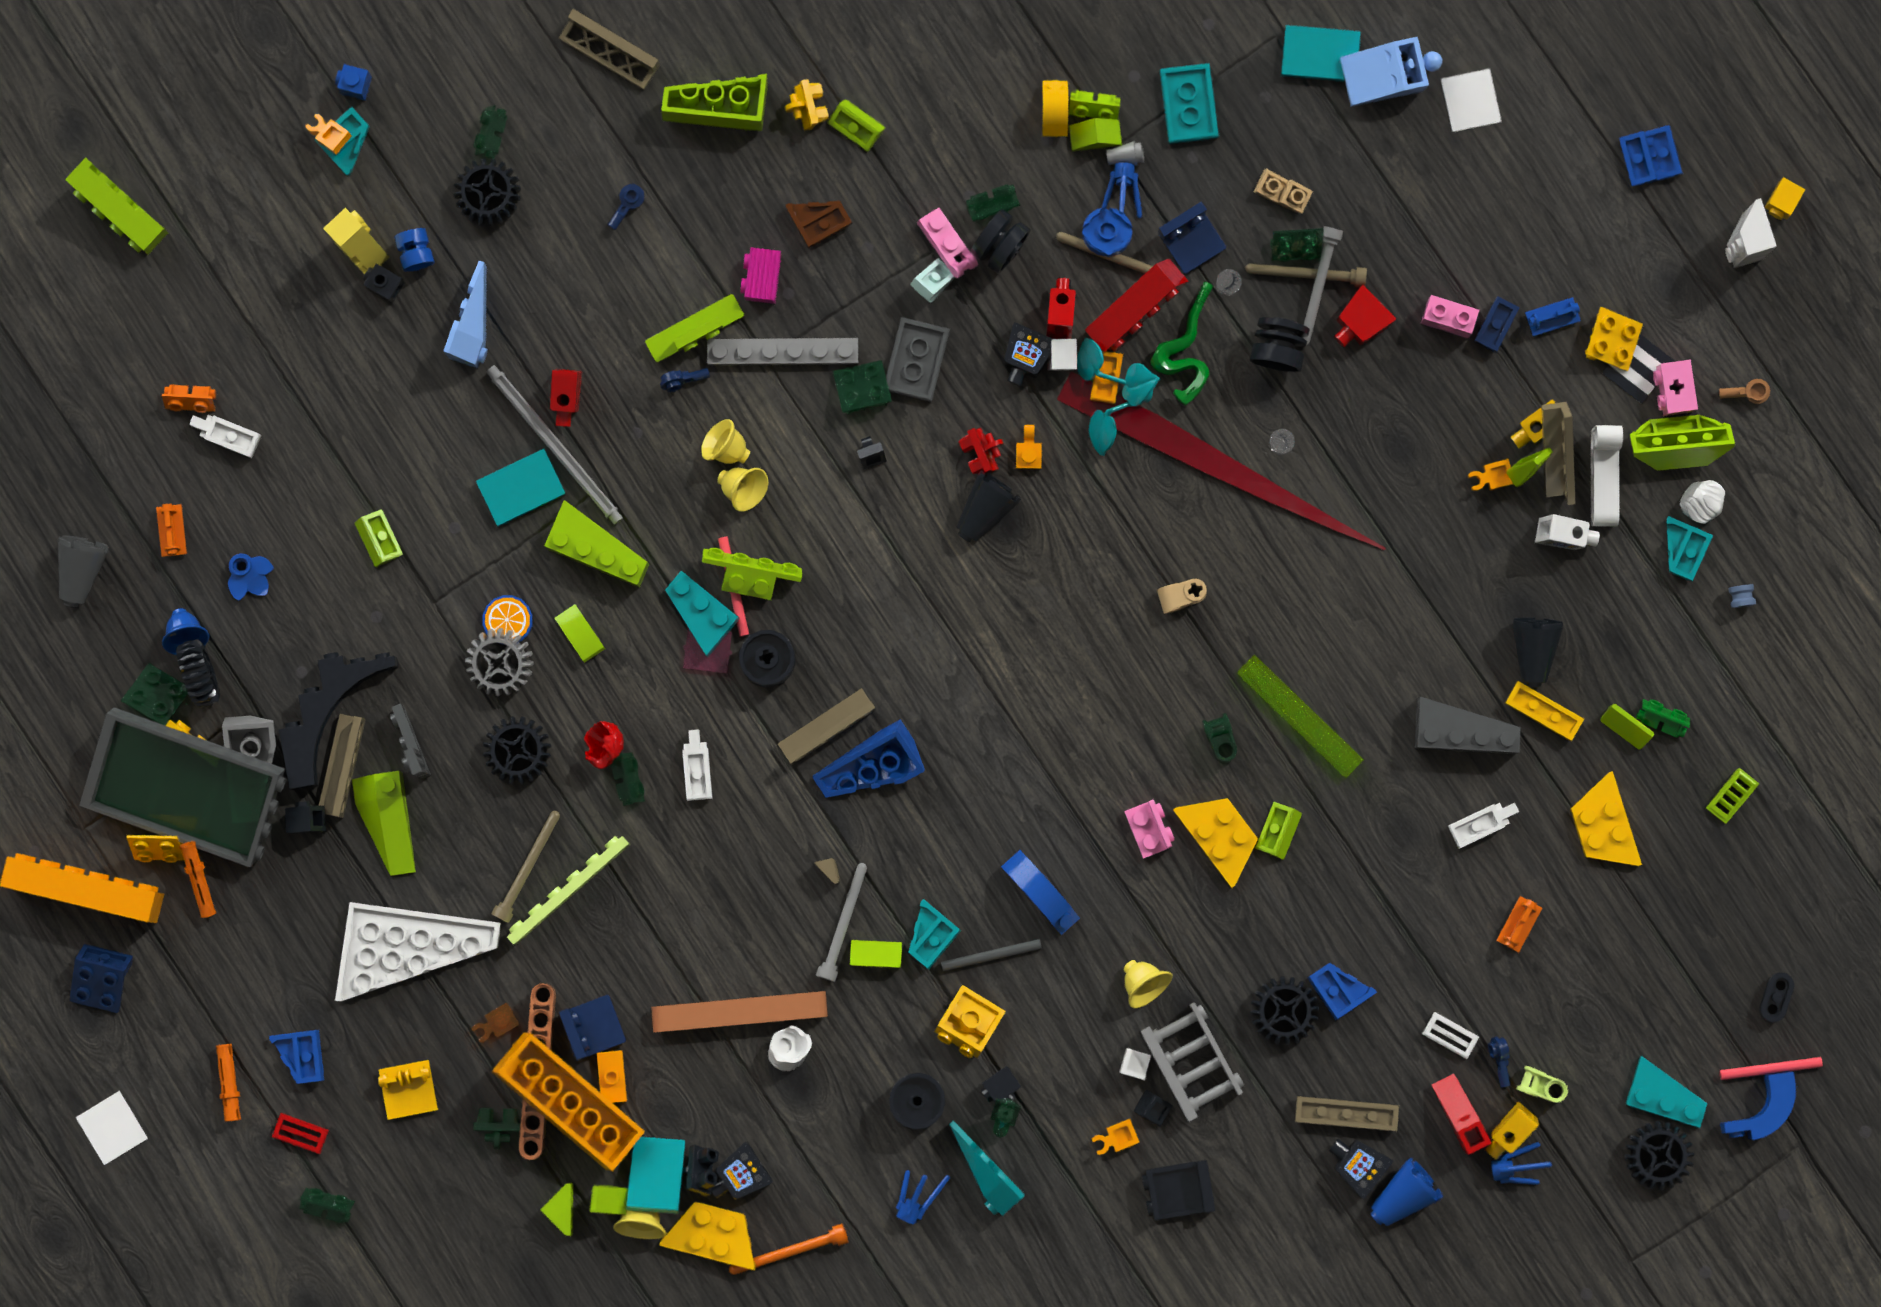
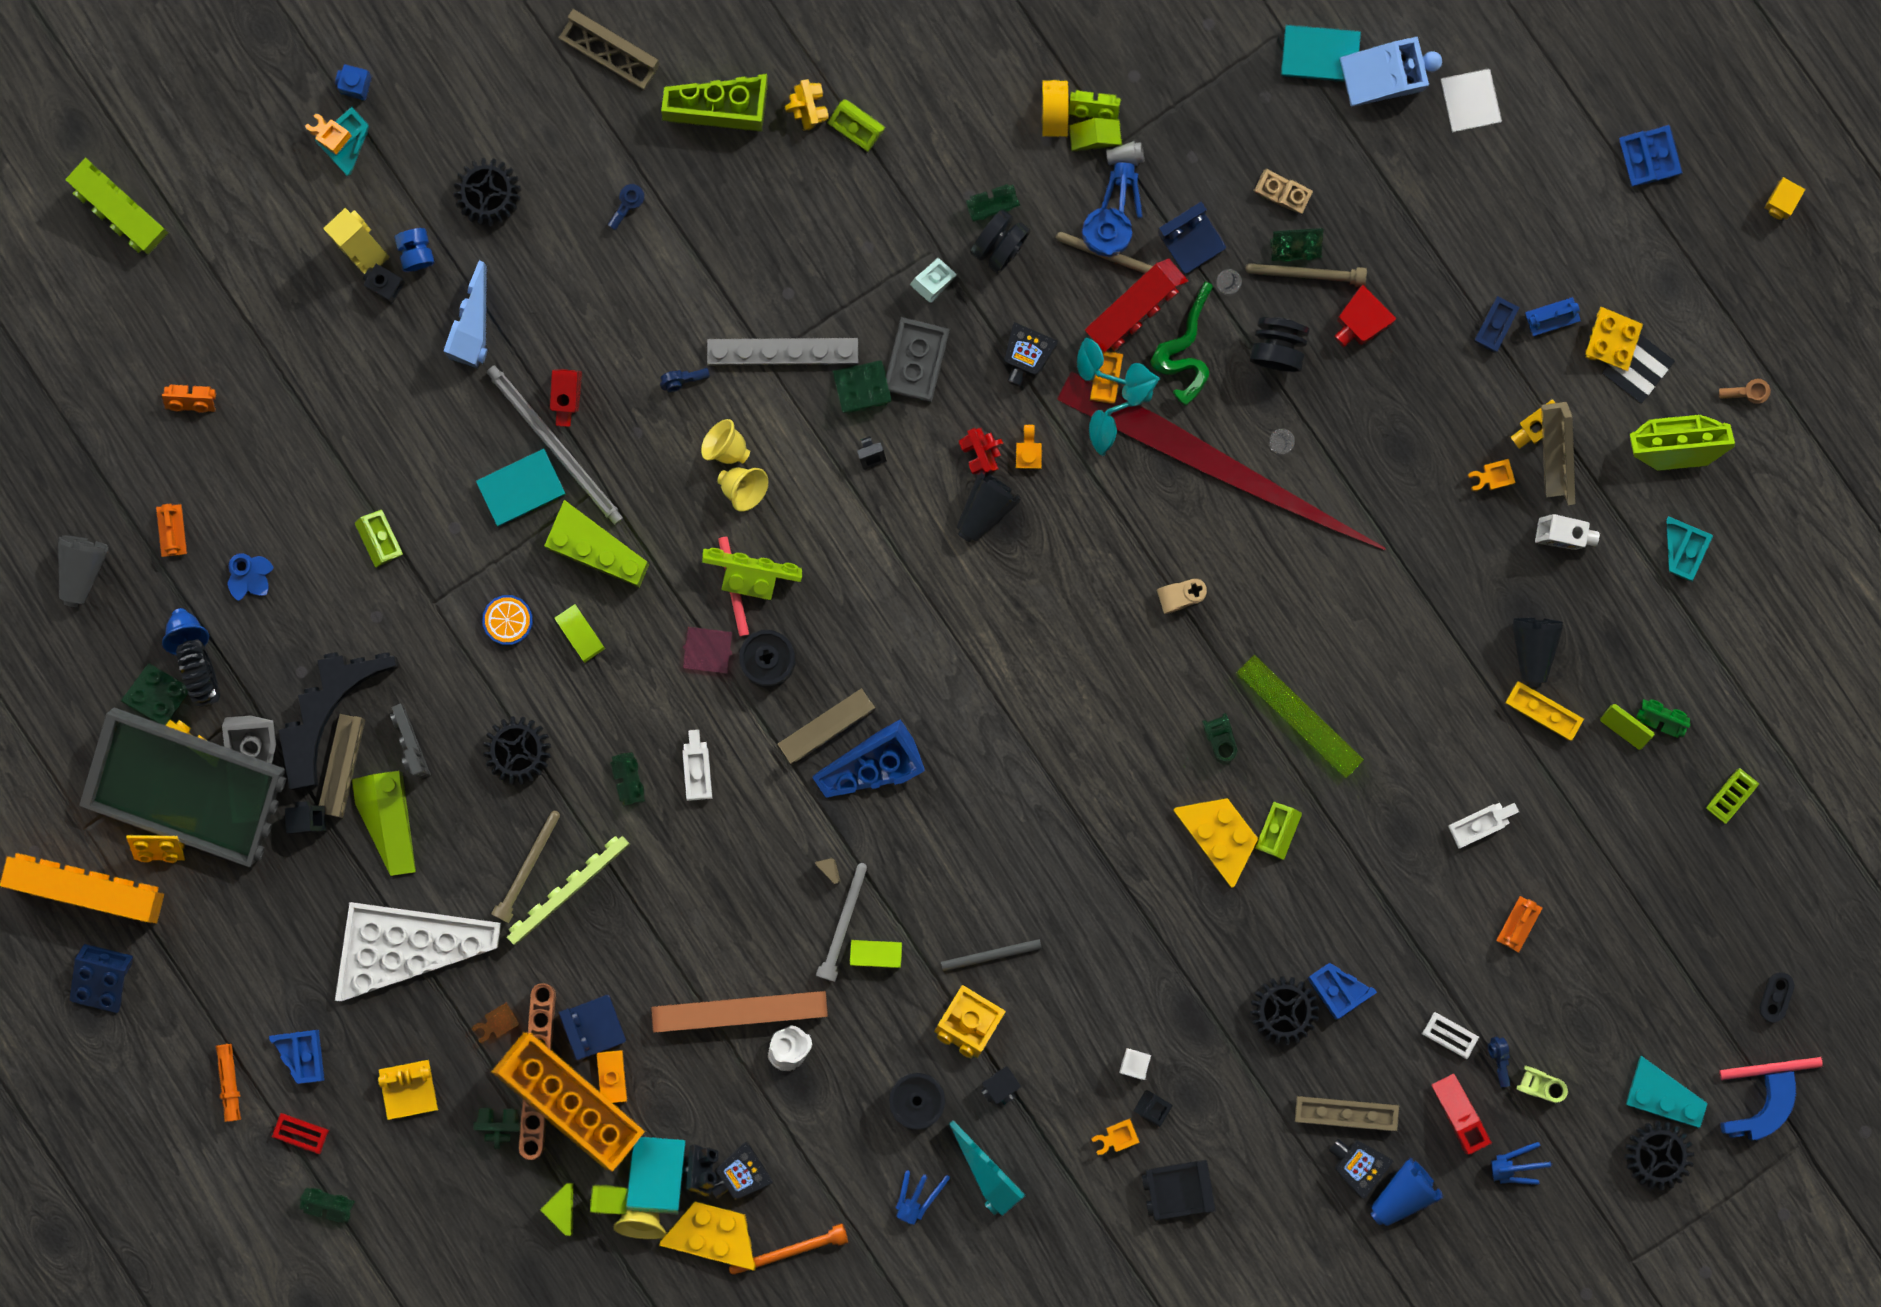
(111, 1127): white sticker -> none
(194, 868): orange pin -> none
(227, 434): white hinge -> none
(486, 140): clear green hinge -> none
(491, 654): light grey gear -> none
(604, 744): red hair -> none
(694, 328): lime bracket -> none
(701, 612): teal wing -> none
(762, 275): dark pink brick -> none
(818, 220): reddish brown wing -> none
(931, 935): teal wing -> none
(947, 242): bright pink plate -> none
(1004, 1114): clear green hinge -> none
(1040, 892): blue arch -> none
(1061, 310): red torso -> none
(1063, 354): white panel -> none
(1144, 982): light yellow hat -> none
(1149, 829): bright pink bracket -> none
(1166, 1061): light grey fence -> none
(1189, 103): teal tile -> none
(1330, 238): light grey piece -> none
(1449, 316): bright pink brick -> none
(1456, 729): dark grey wedge -> none
(1519, 1122): yellow torso -> none
(1528, 466): lime slope -> none
(1604, 824): yellow wing -> none
(1605, 447): white beam -> none
(1681, 375): bright pink brick -> none
(1703, 501): white hair -> none
(1742, 596): sand blue wheel -> none
(1751, 238): white slope -> none

